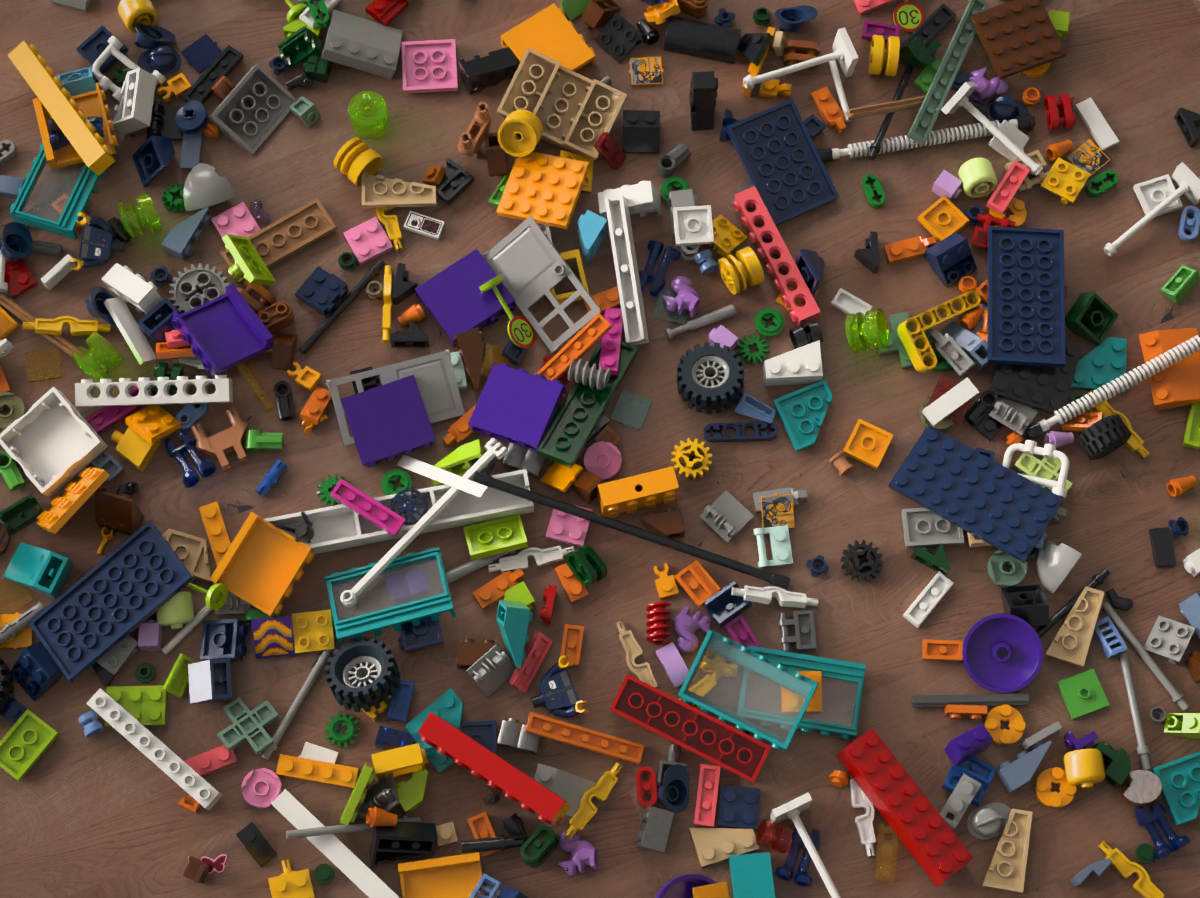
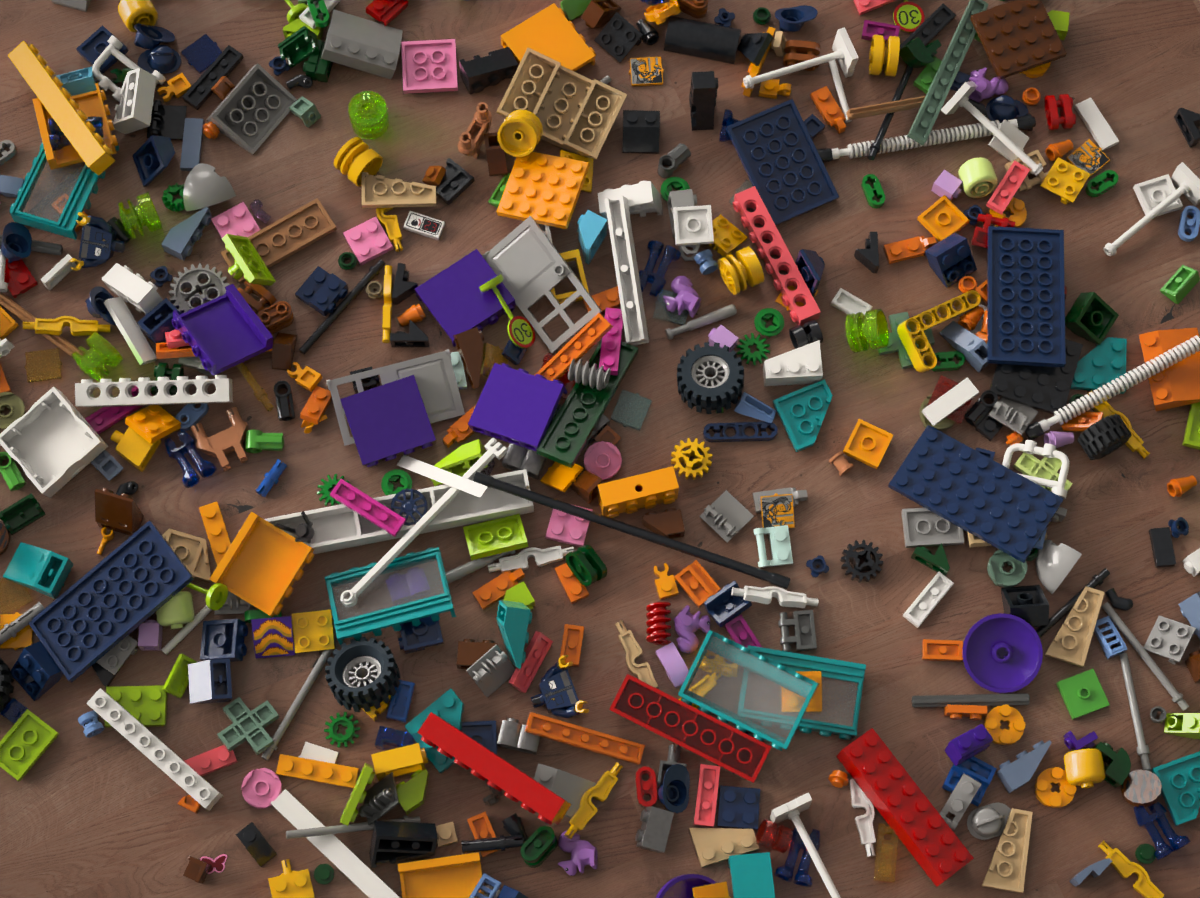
(72, 499): light orange plate -> none
(147, 678): dark green plate -> none
(192, 117): dark blue piece -> none
(378, 817): orange cone -> none
(547, 611): red plate -> none
(610, 151): dark red plate -> none
(952, 352): light grey hinge -> none
(1041, 735): light grey tile -> none

